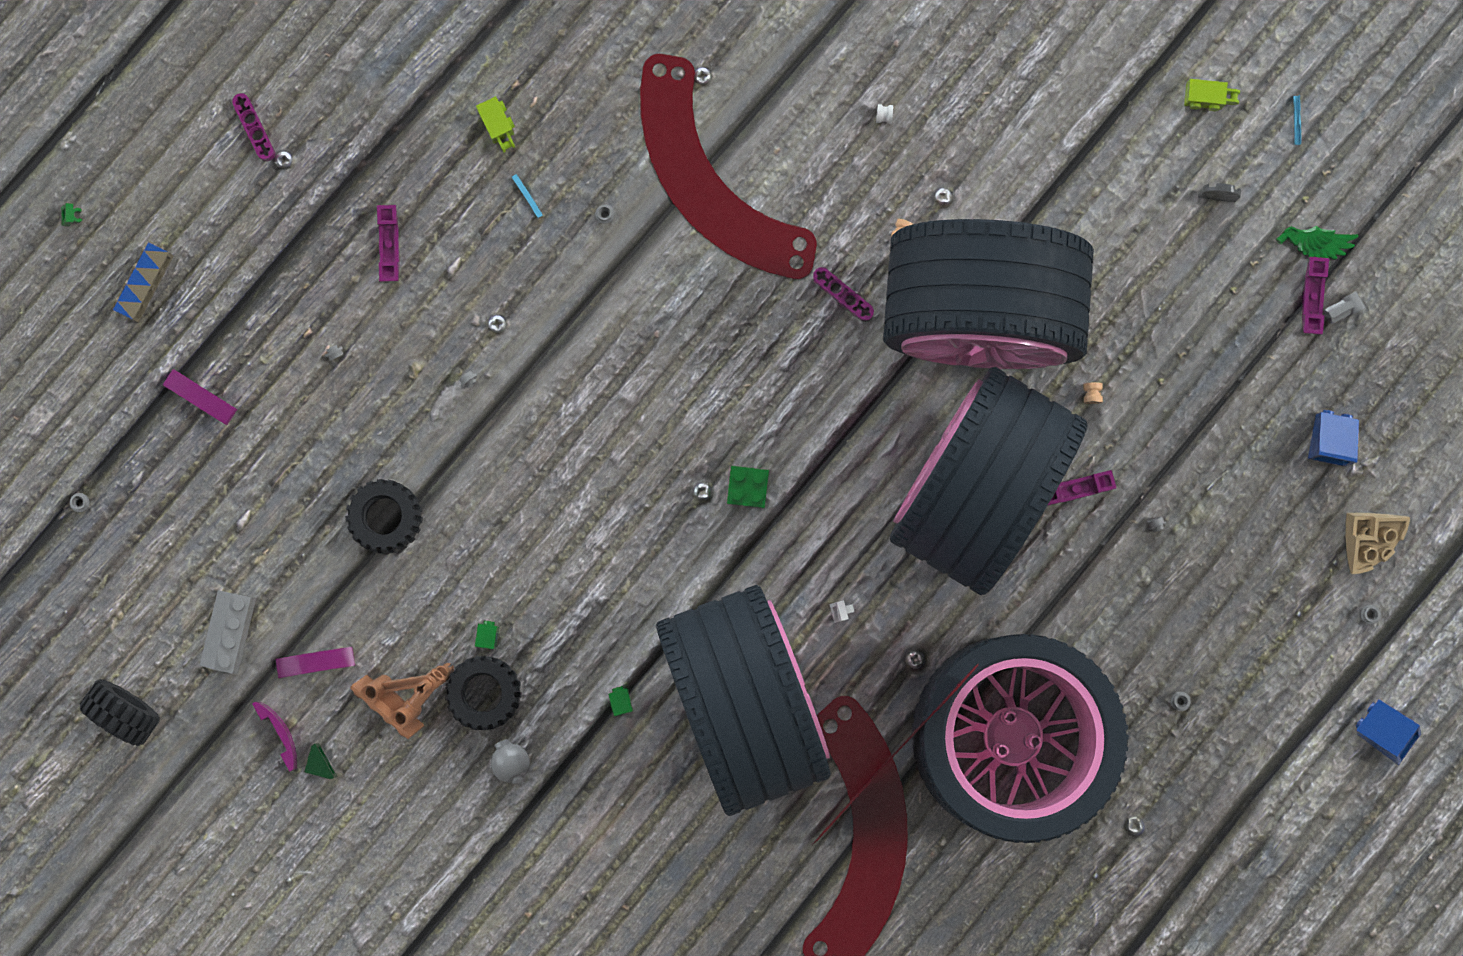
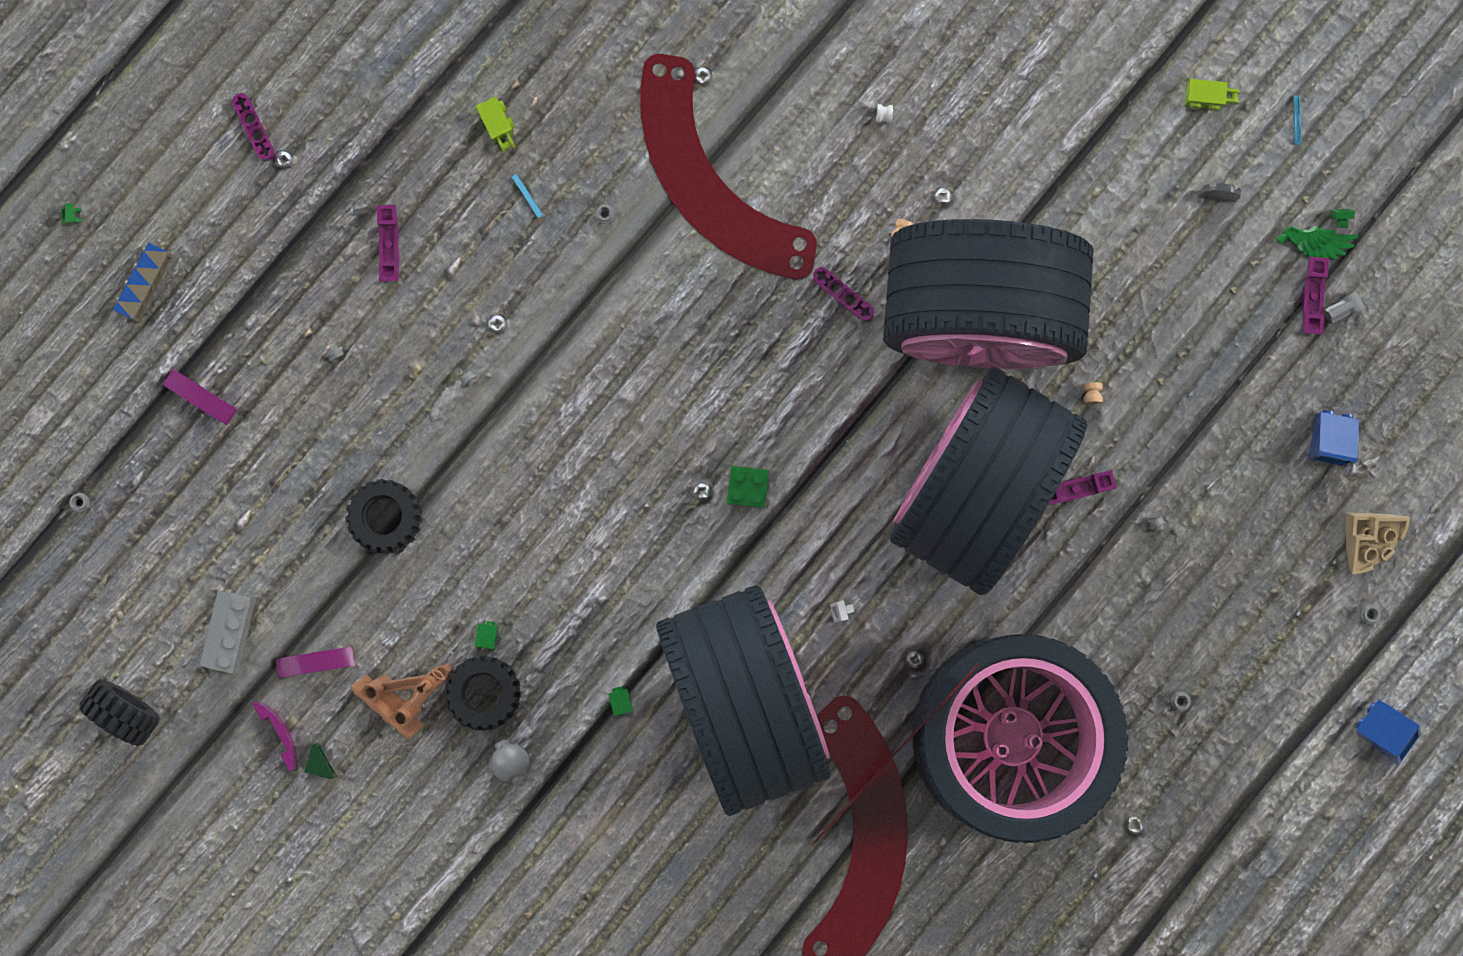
(1342, 216): none -> green tile

